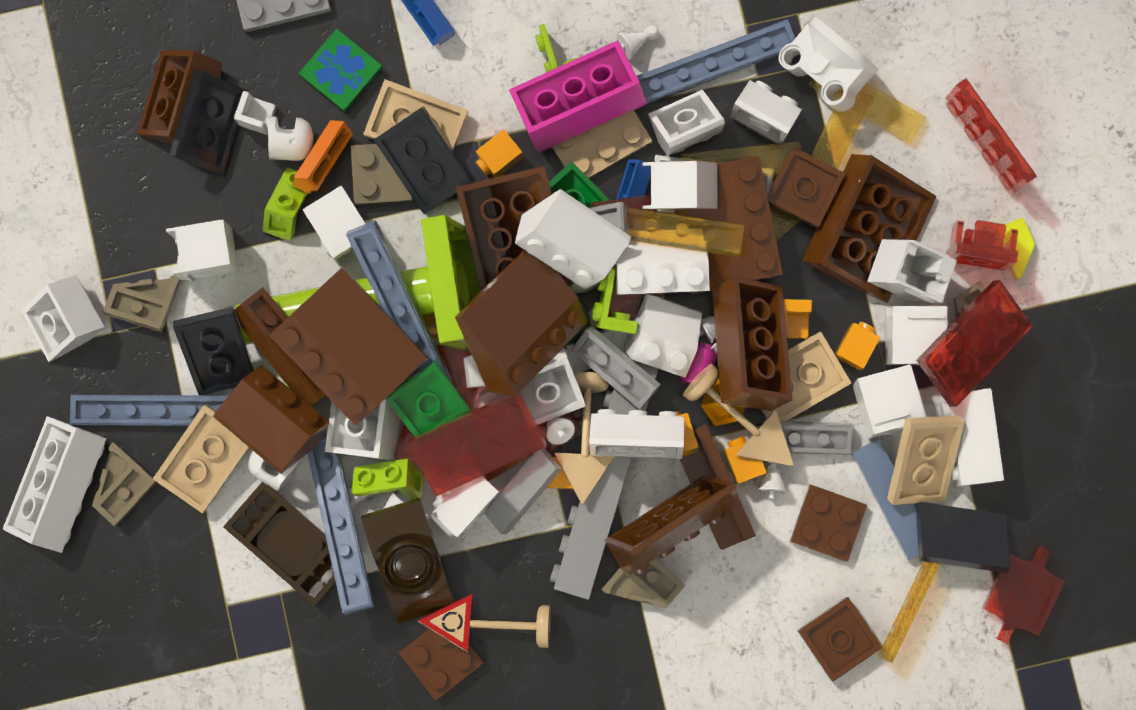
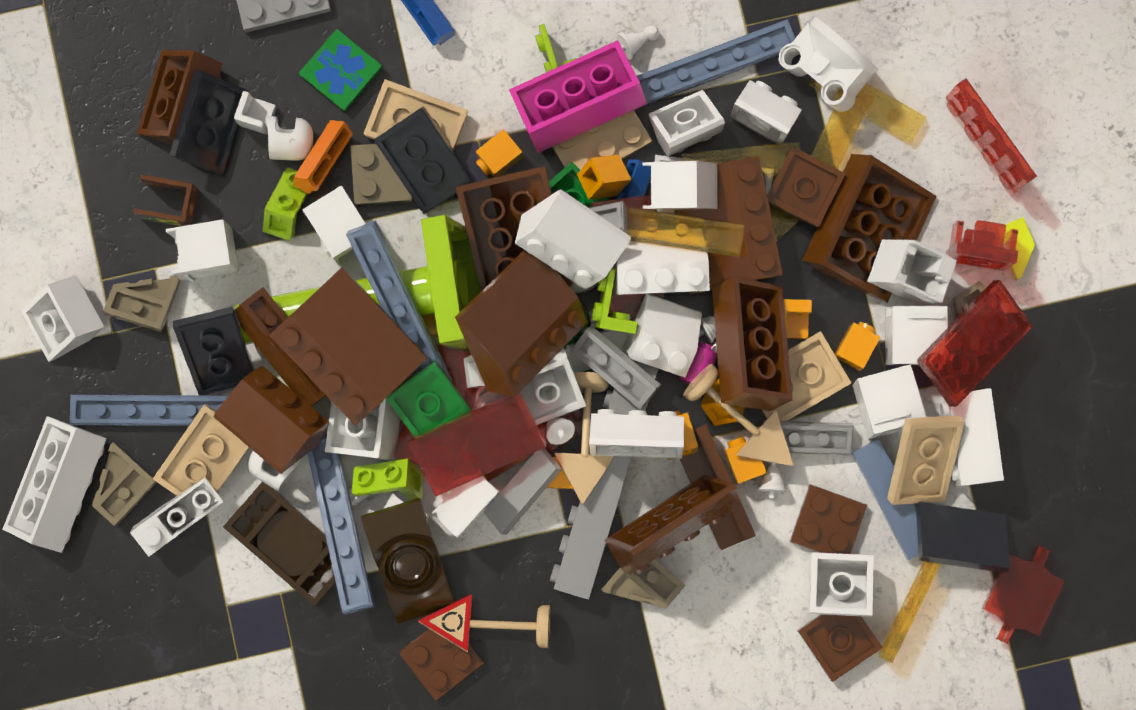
(175, 516): none -> white slope
(188, 207): none -> reddish brown piece
(603, 176): none -> light orange brick
(841, 584): none -> white slope

